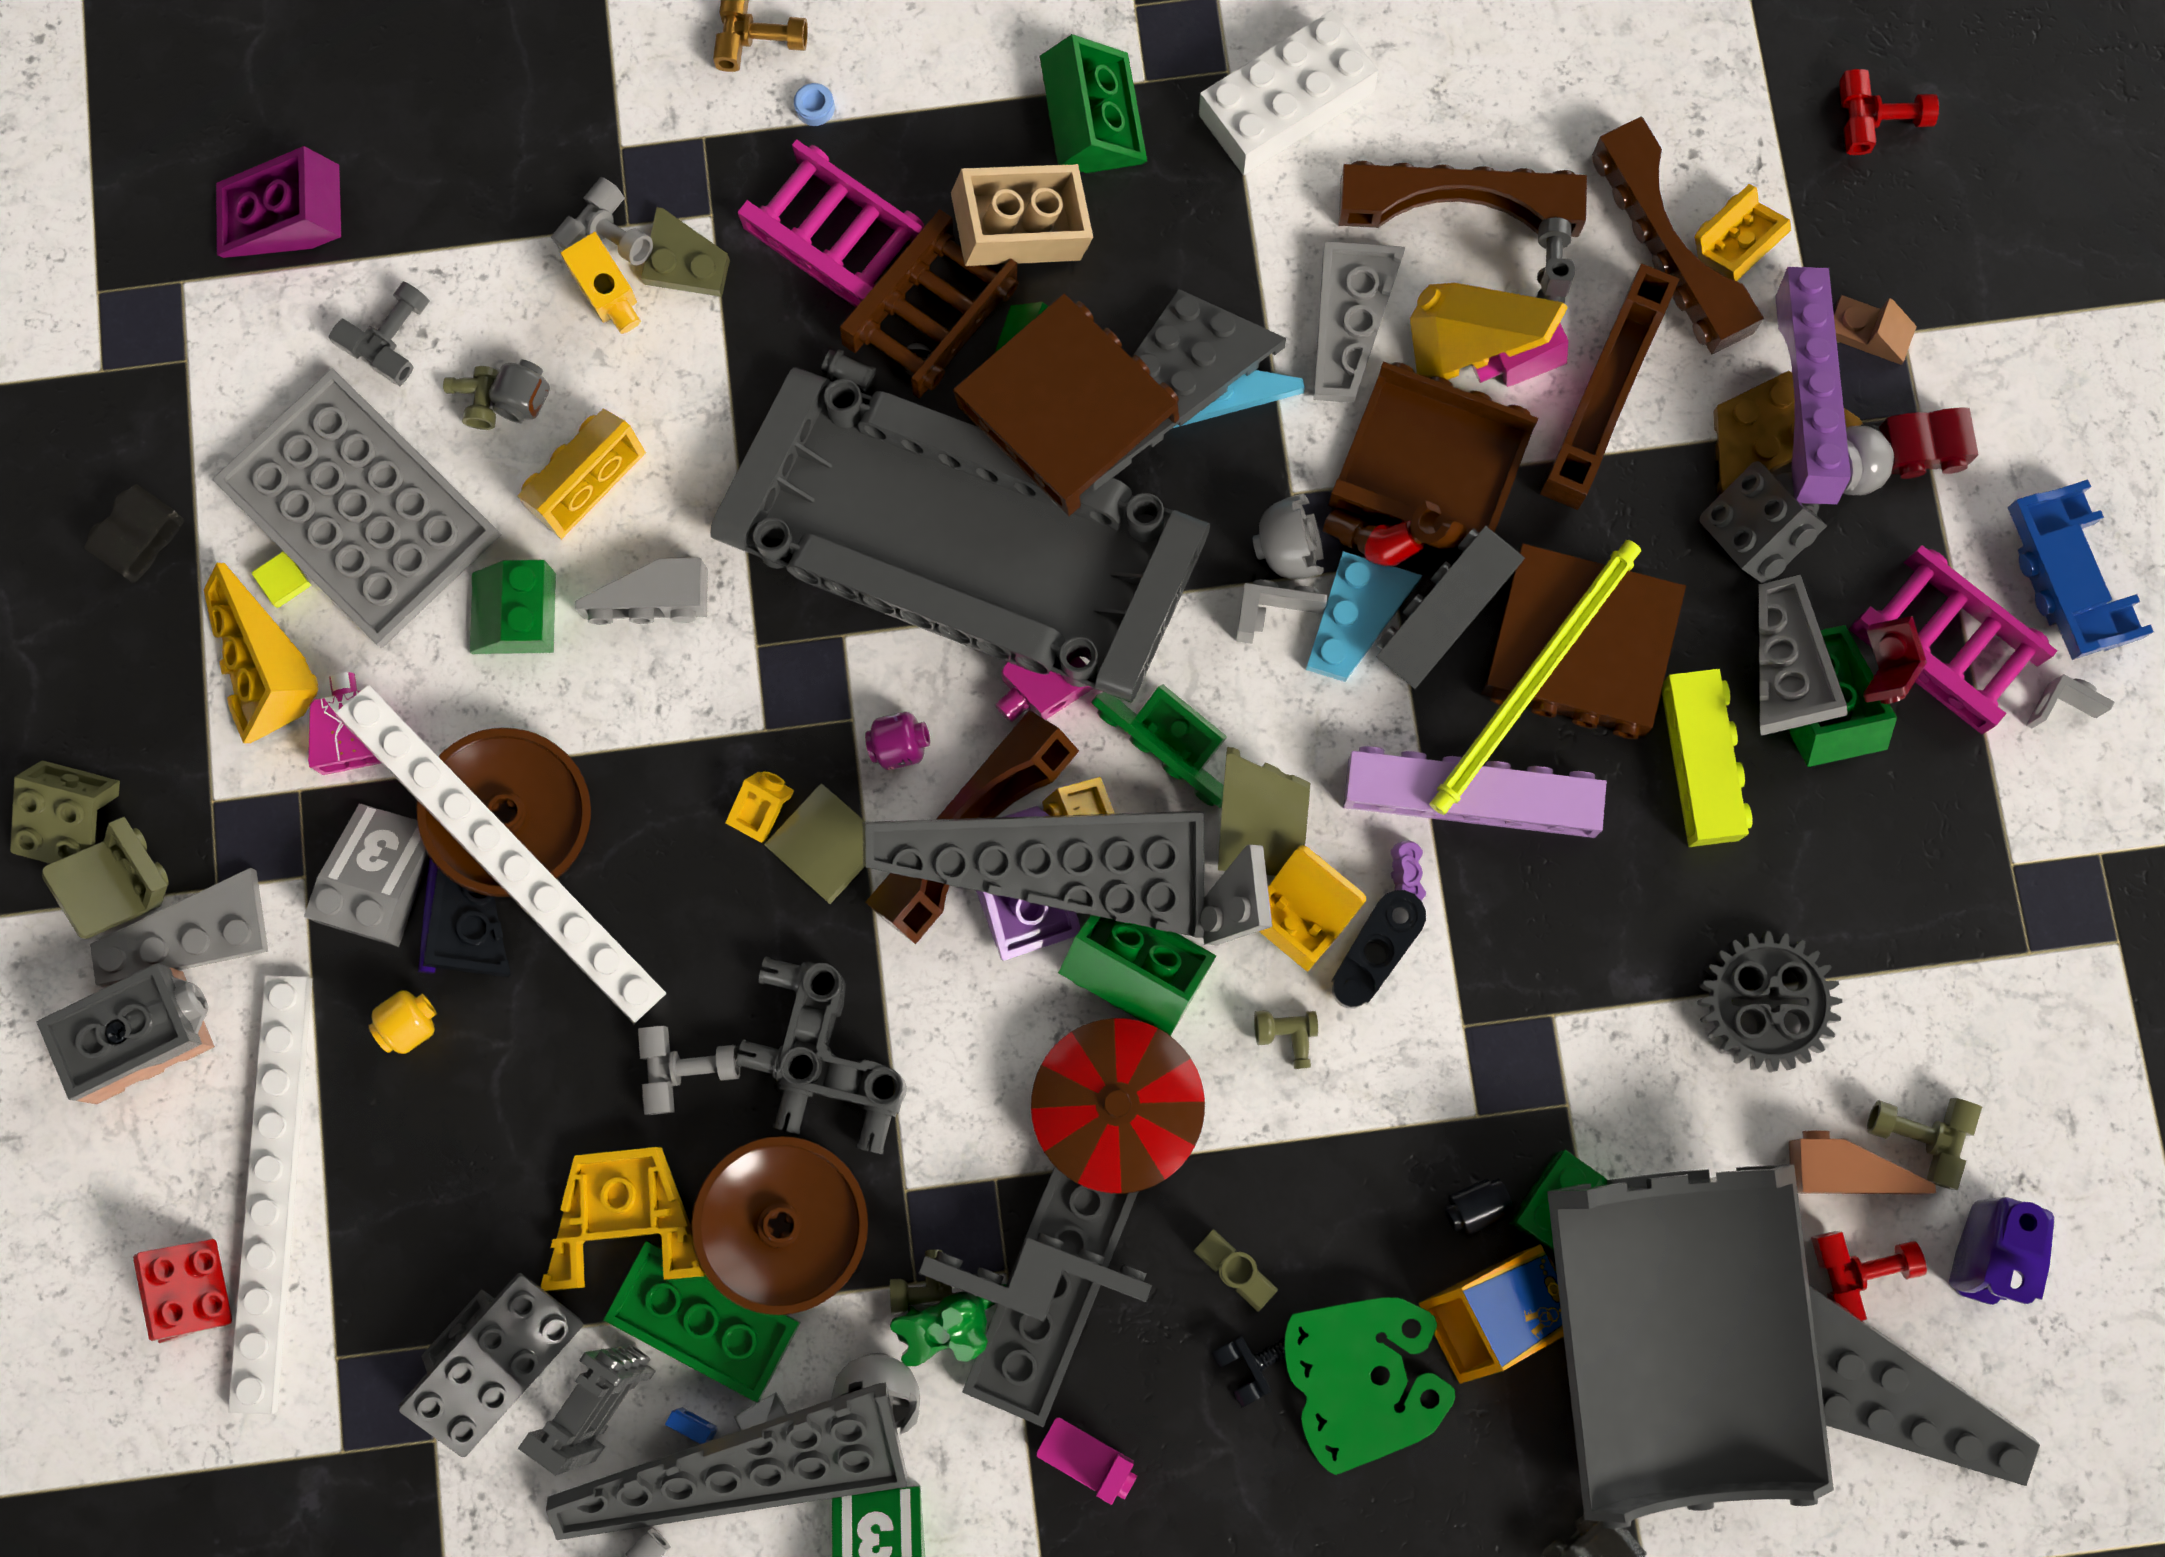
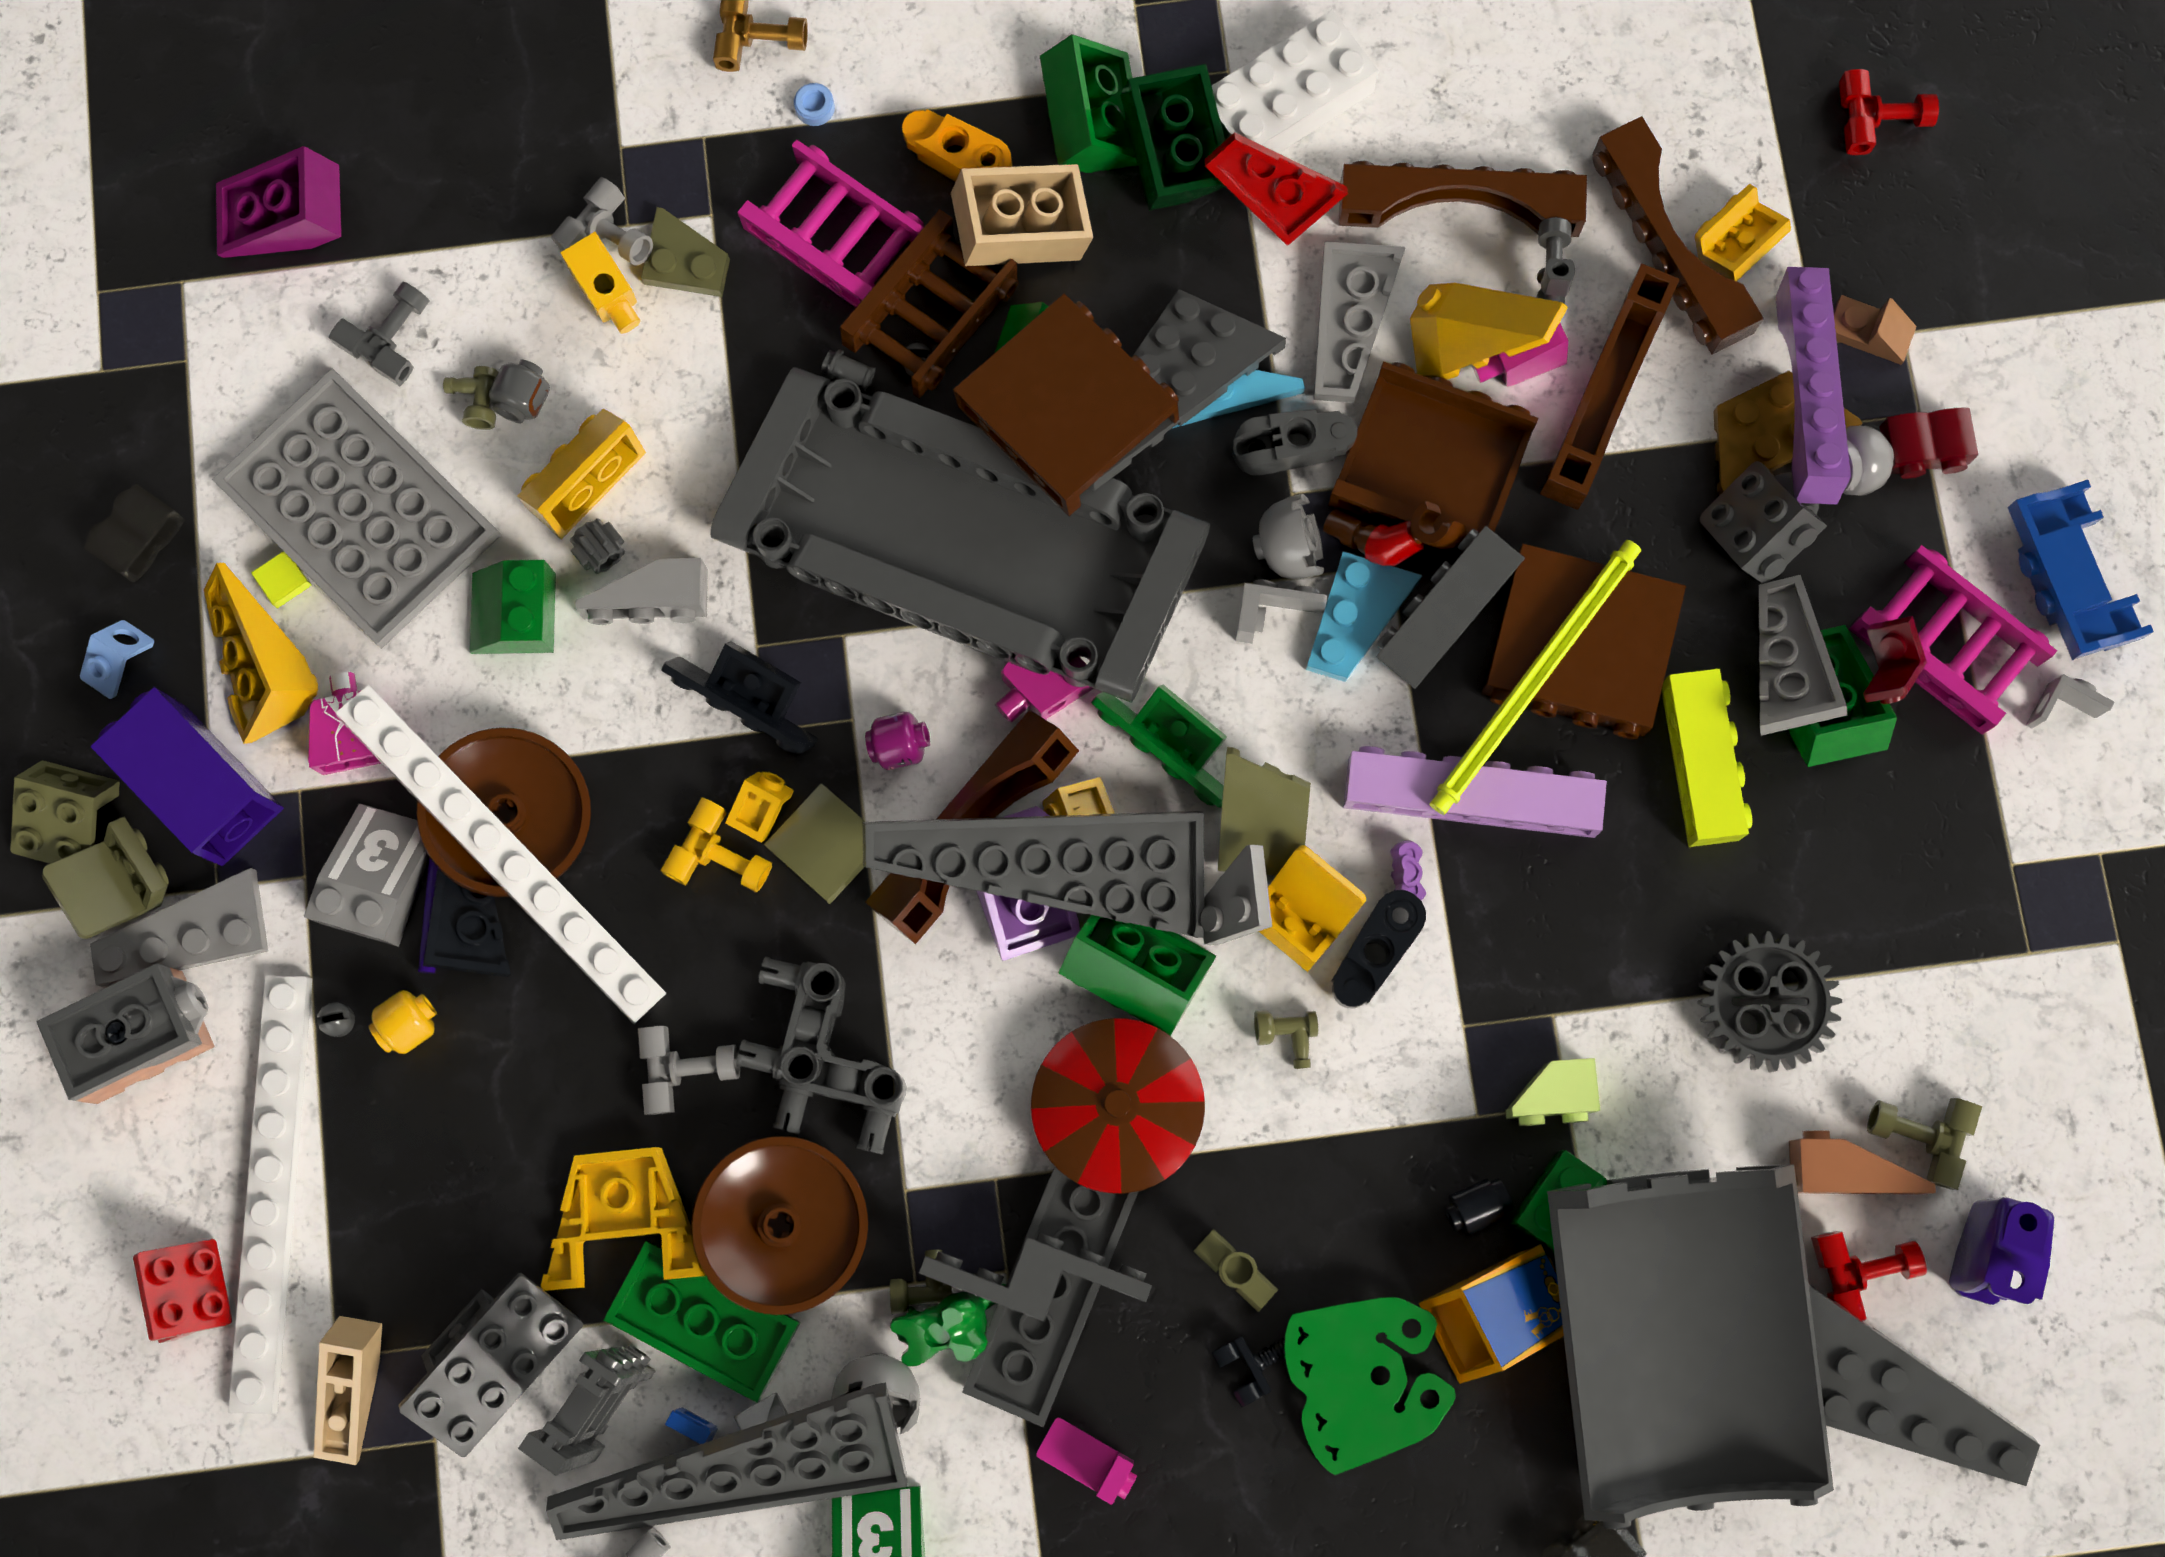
(107, 657): none -> light blue bracket
(186, 777): none -> dark purple brick
(338, 1027): none -> dark grey hinge
(345, 1388): none -> tan slope
(597, 546): none -> dark grey gear
(703, 846): none -> yellow bar
(747, 689): none -> black bracket
(932, 134): none -> light orange piece
(1172, 133): none -> dark green slope
(1273, 186): none -> red wing
(1327, 435): none -> dark grey piece
(1558, 1089): none -> yellowish green slope

